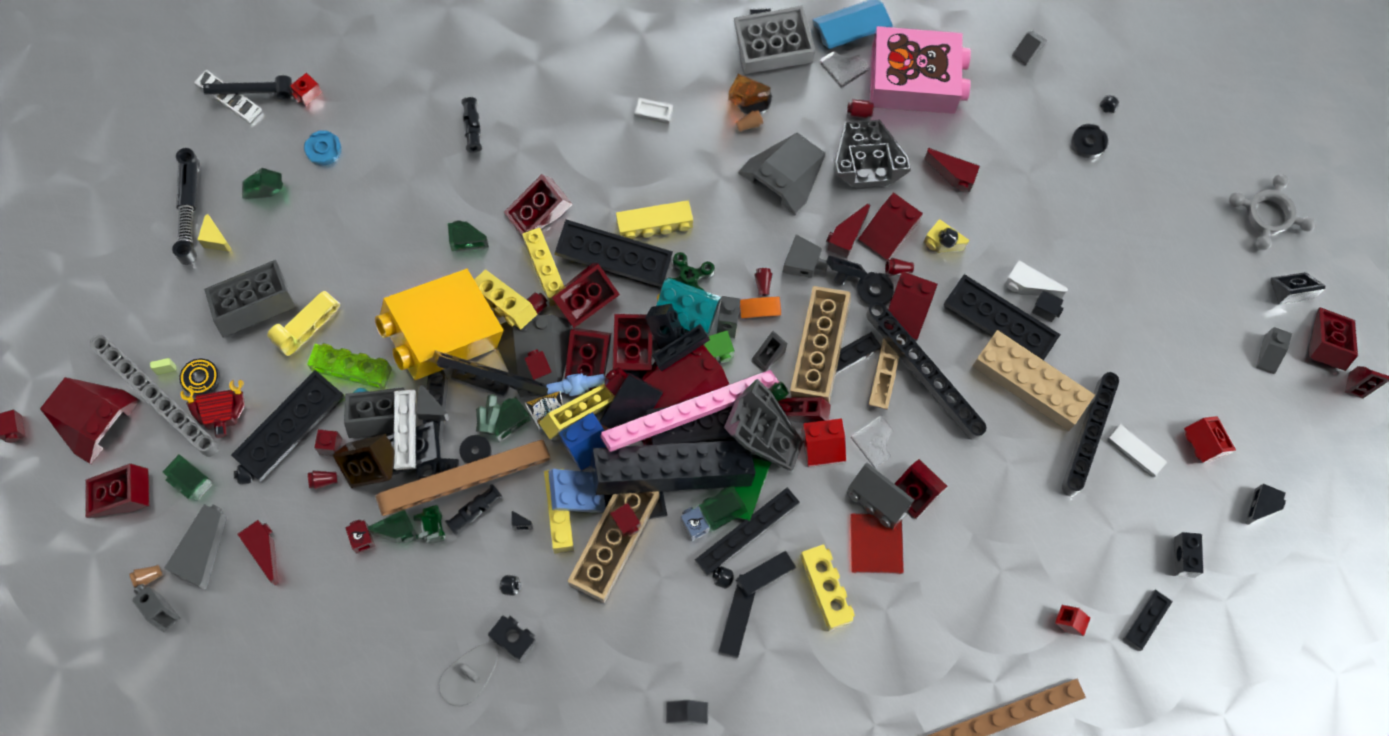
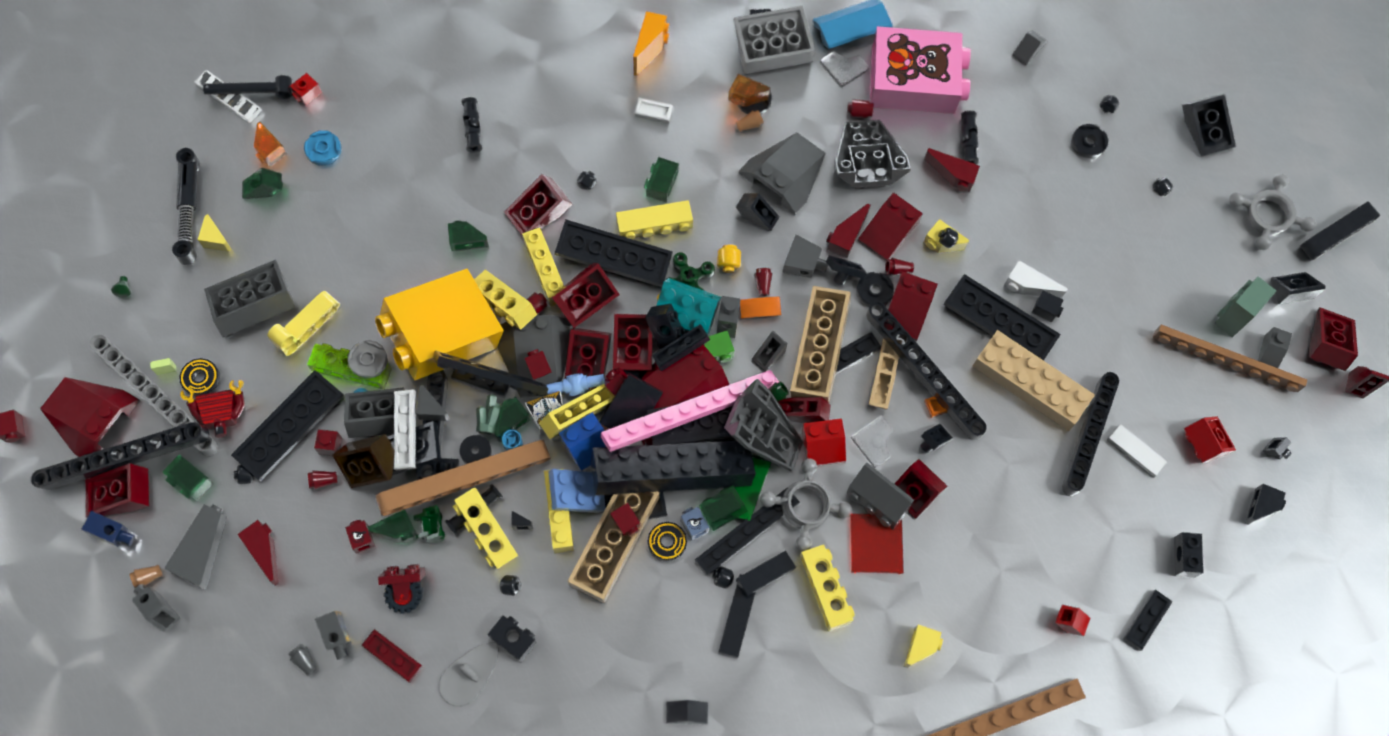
(101, 528): none -> dark blue torso
(111, 456): none -> black beam
(121, 288): none -> dark green rock
(267, 146): none -> clear orange slope
(302, 658): none -> dark grey cone
(328, 626): none -> dark grey torso
(367, 359): none -> light grey tile
(392, 655): none -> dark red tile
(403, 587): none -> plate
(506, 551): none -> light yellow brick
(510, 438): none -> dark azure wheel
(587, 180): none -> black piece
(650, 41): none -> light orange slope
(662, 179): none -> clear green brick
(663, 530): none -> tile
(729, 258): none -> yellow head
(757, 210): none -> black slope
(769, 499): none -> light grey piece
(923, 644): none -> light yellow slope
(934, 407): none -> orange tile
(935, 438): none -> black tile
(969, 136): none -> black piece
(1162, 186): none -> black piece
(1210, 124): none -> black slope
(1232, 359): none -> medium nougat plate
(1244, 306): none -> sand green brick
(1278, 448): none -> black tile
(1340, 230): none -> black beam

